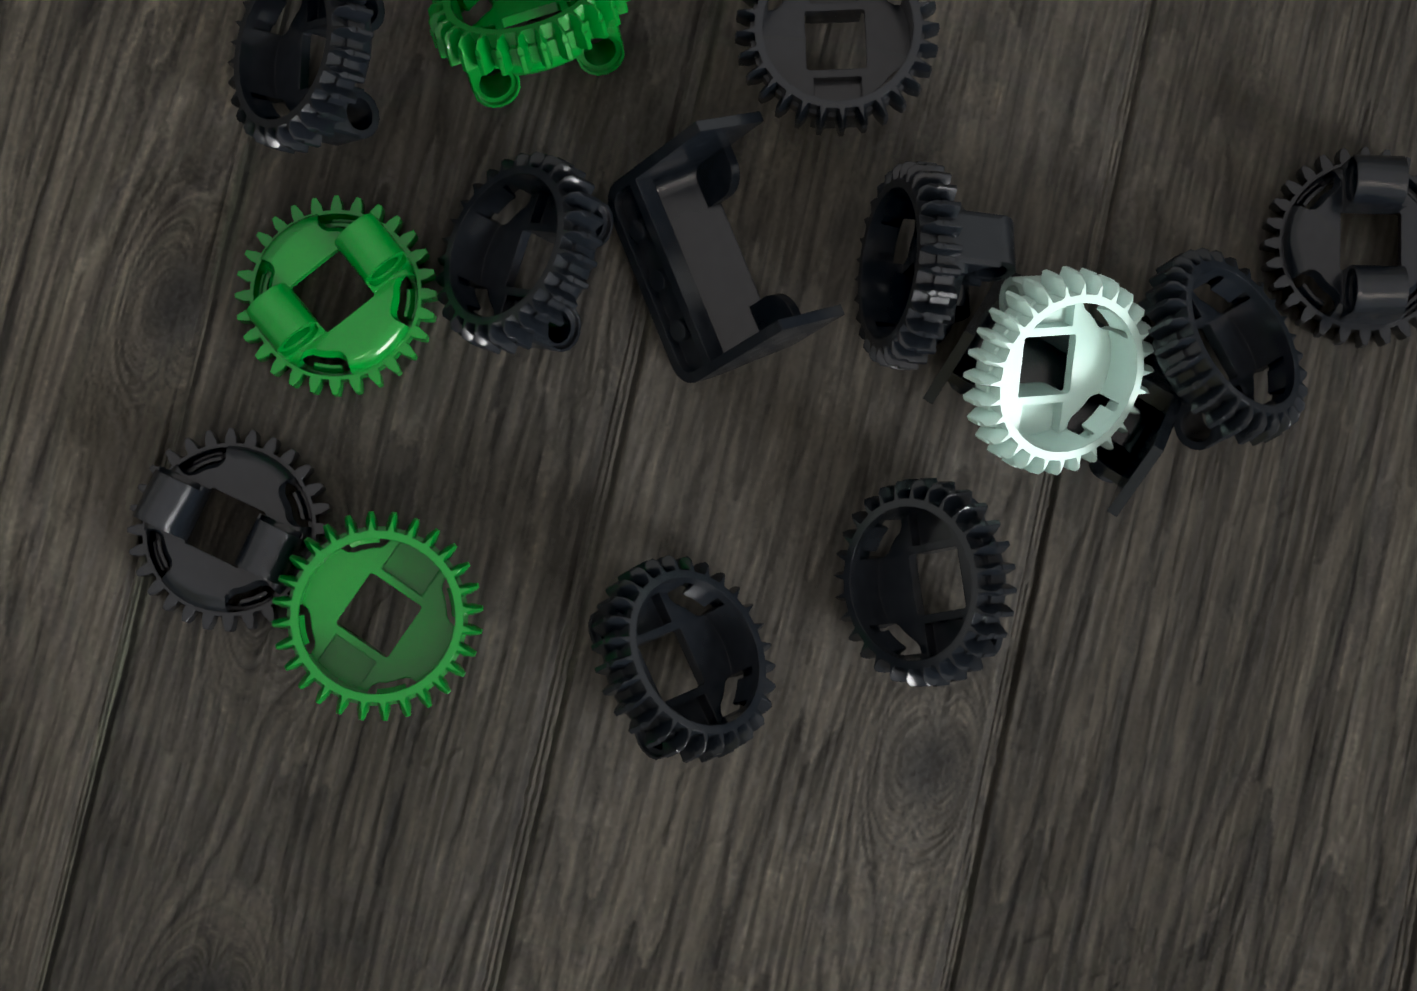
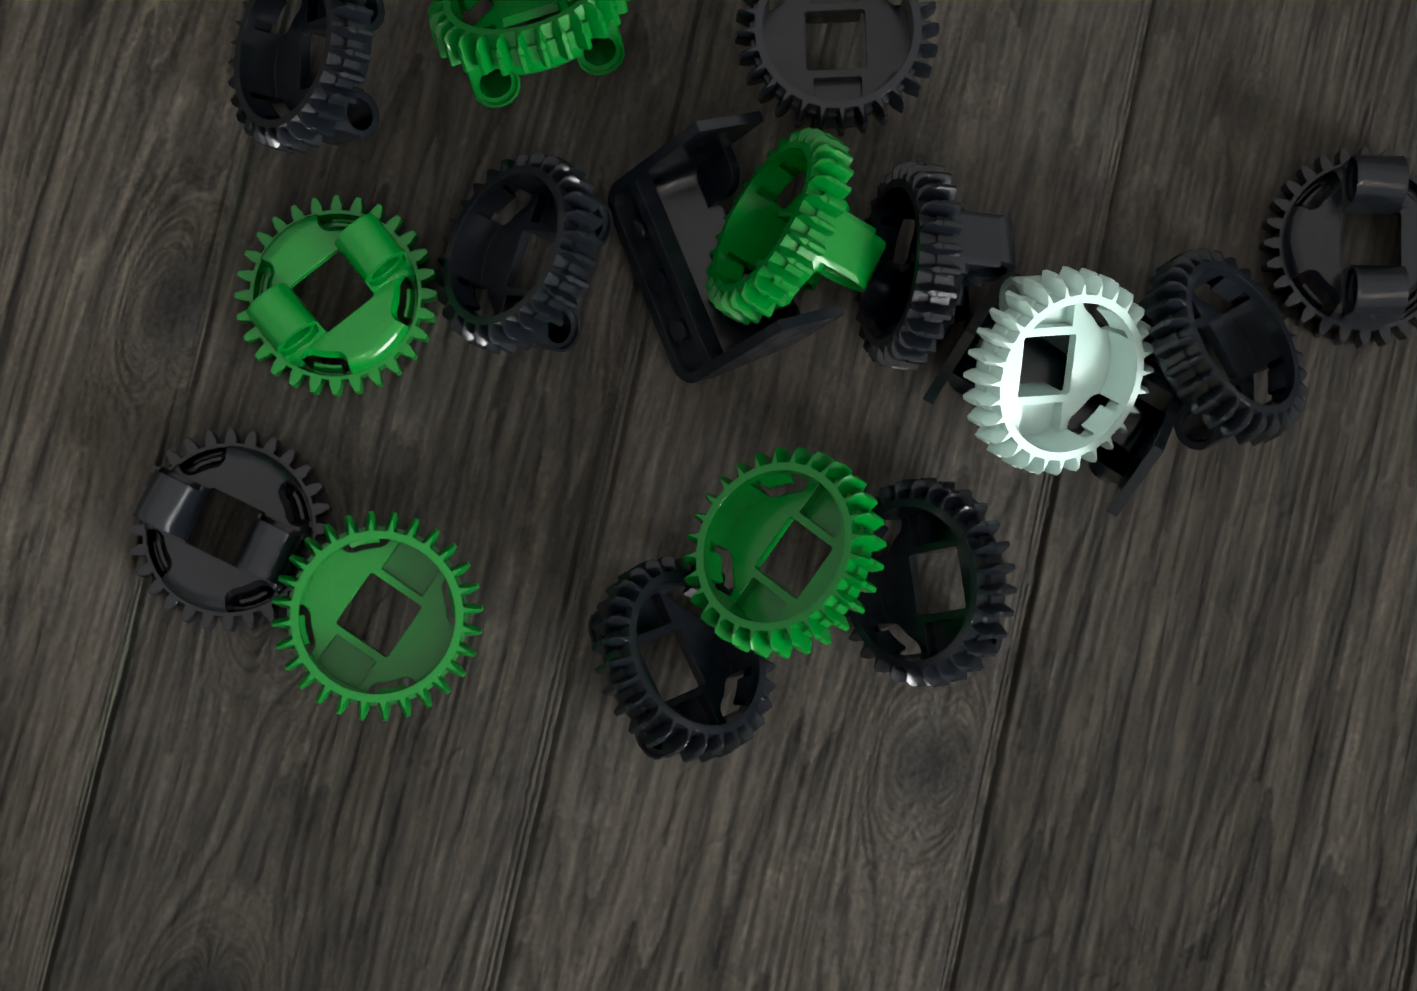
(749, 524): none -> green piece
(794, 243): none -> green piece

